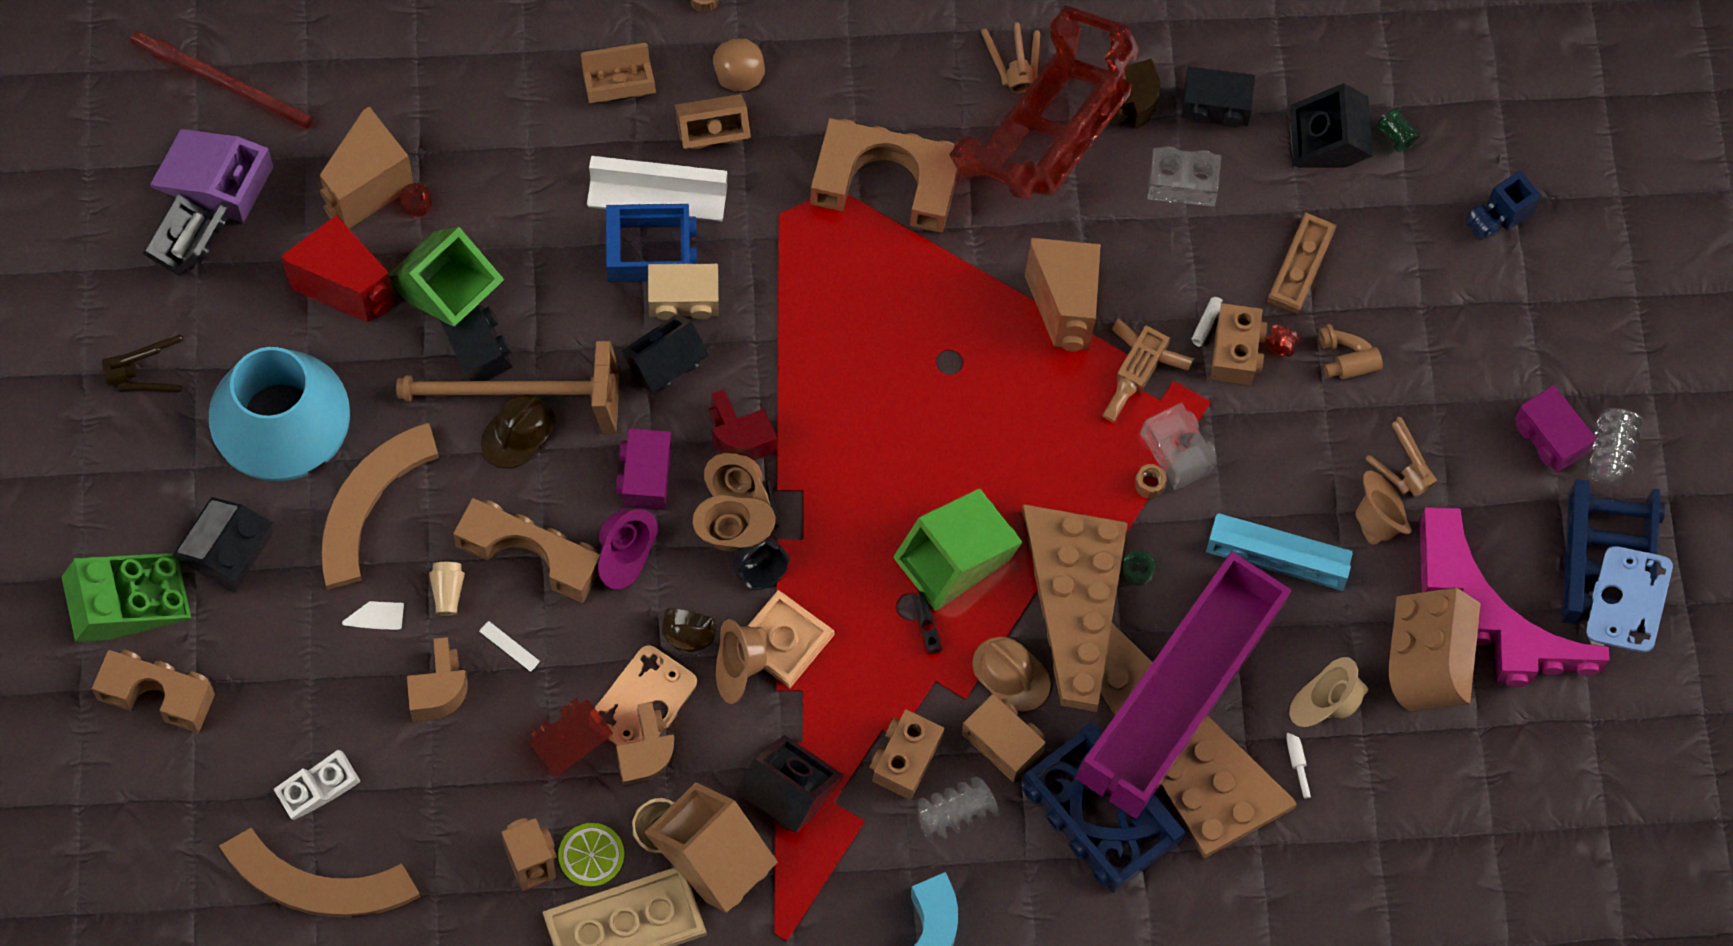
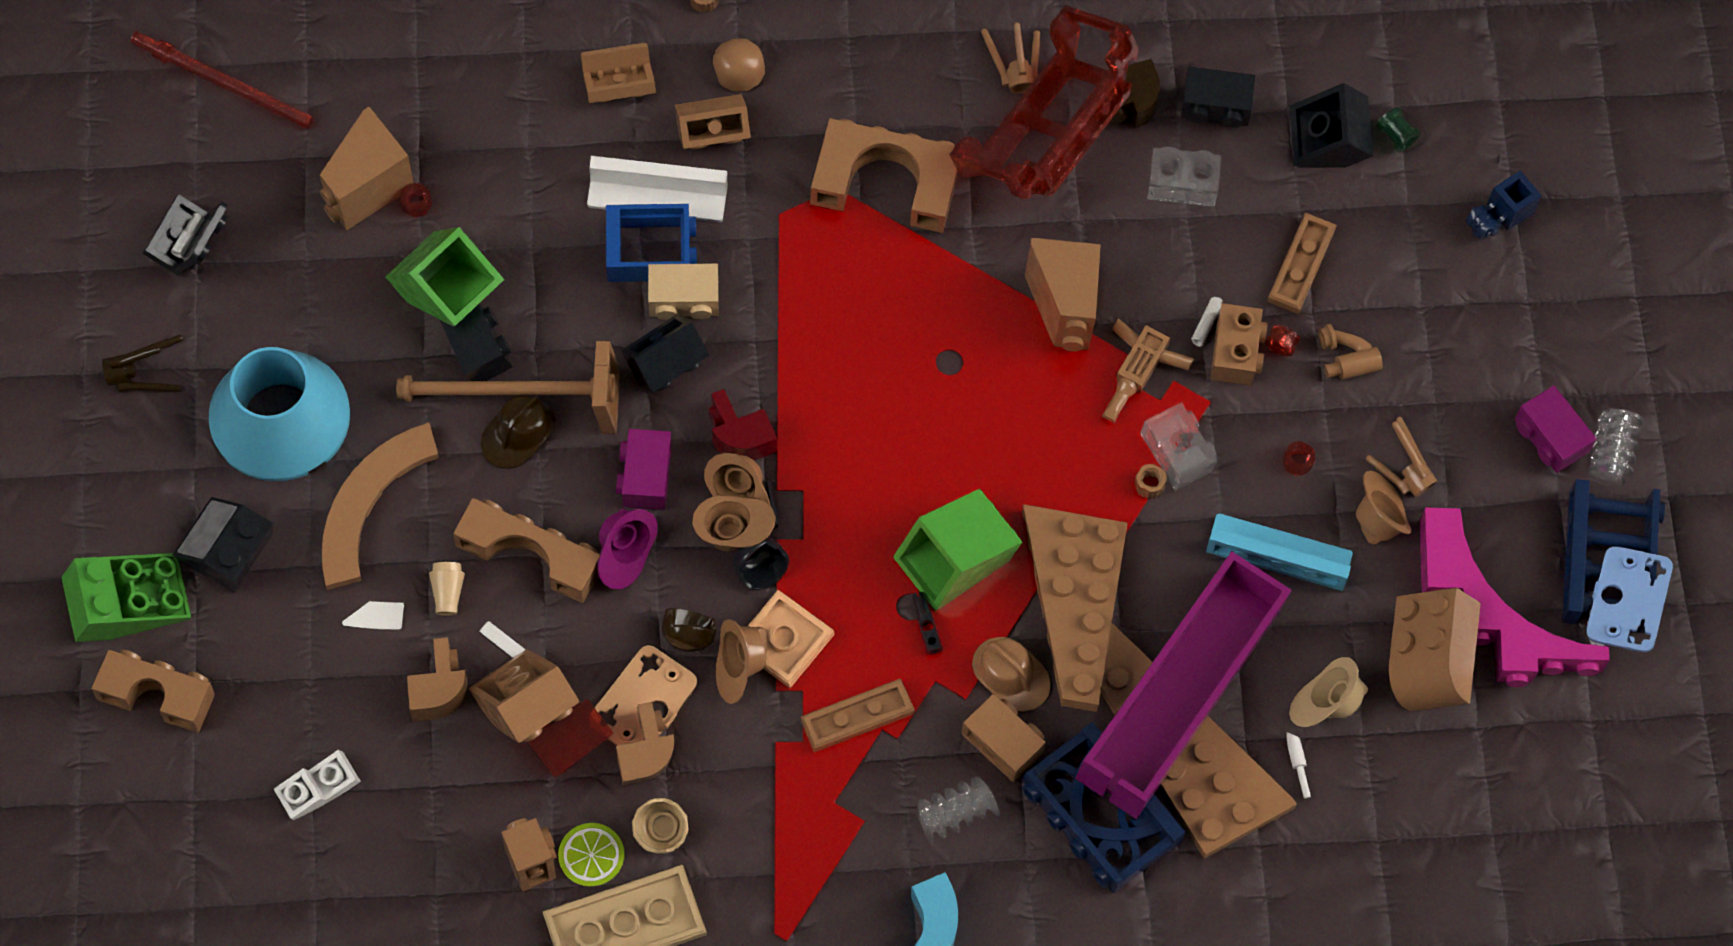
(214, 170): medium lavender slope -> none
(317, 893): medium nougat tile -> none
(339, 272): red slope -> none
(524, 696): none -> medium nougat brick
(712, 846): medium nougat slope -> none
(788, 783): black slope -> none
(857, 715): none -> medium nougat tile
(907, 753): medium nougat brick -> none
(1138, 557): clear green bush -> none
(1299, 448): none -> clear red axle

